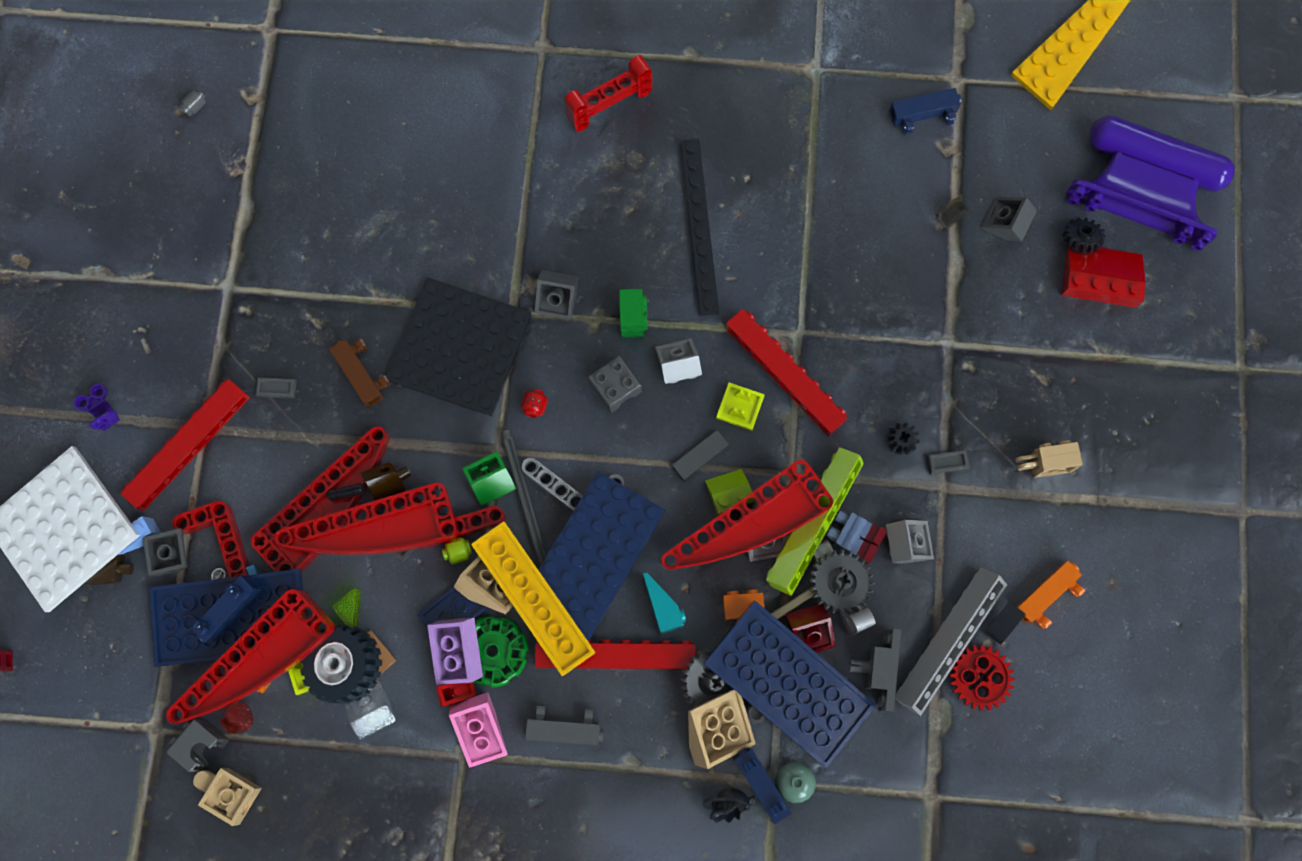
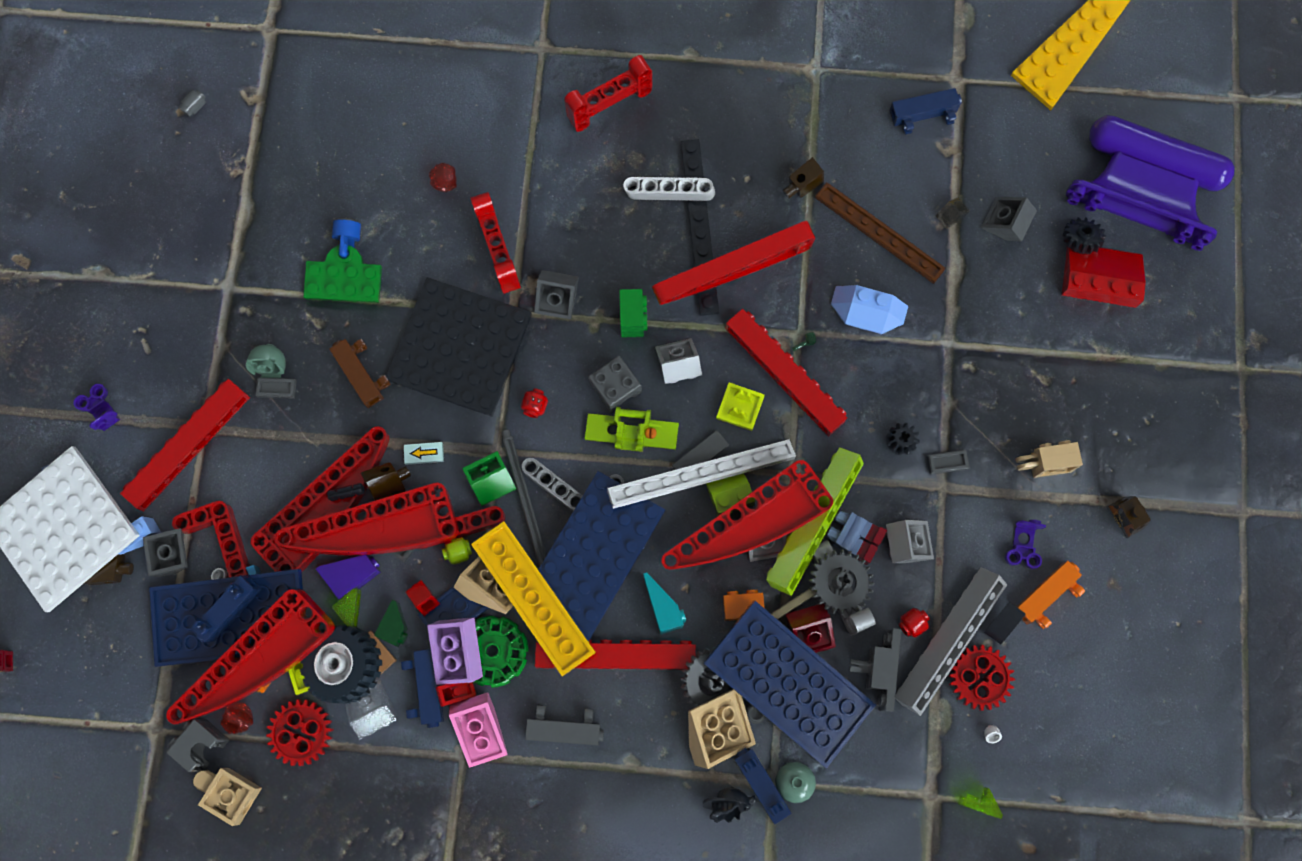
(266, 361): none -> sand green cylinder
(291, 750): none -> red gear
(343, 272): none -> green plate
(349, 574): none -> dark purple slope
(393, 625): none -> dark green slope
(422, 597): none -> red brick
(423, 453): none -> light aqua tile
(429, 705): none -> dark blue brick
(443, 177): none -> clear red piece
(486, 216): none -> red beam
(632, 438): none -> lime piece
(663, 183): none -> white beam
(700, 473): none -> white plate
(737, 263): none -> red beam
(805, 179): none -> dark brown torso
(810, 340): none -> clear green hand
(868, 308): none -> light blue wedge
(880, 233): none -> reddish brown tile
(914, 622): none -> red head
(986, 805): none -> clear neon green slope
(992, 734): none -> white hinge
(1025, 551): none -> dark purple piece
(1129, 515): none -> dark brown torso

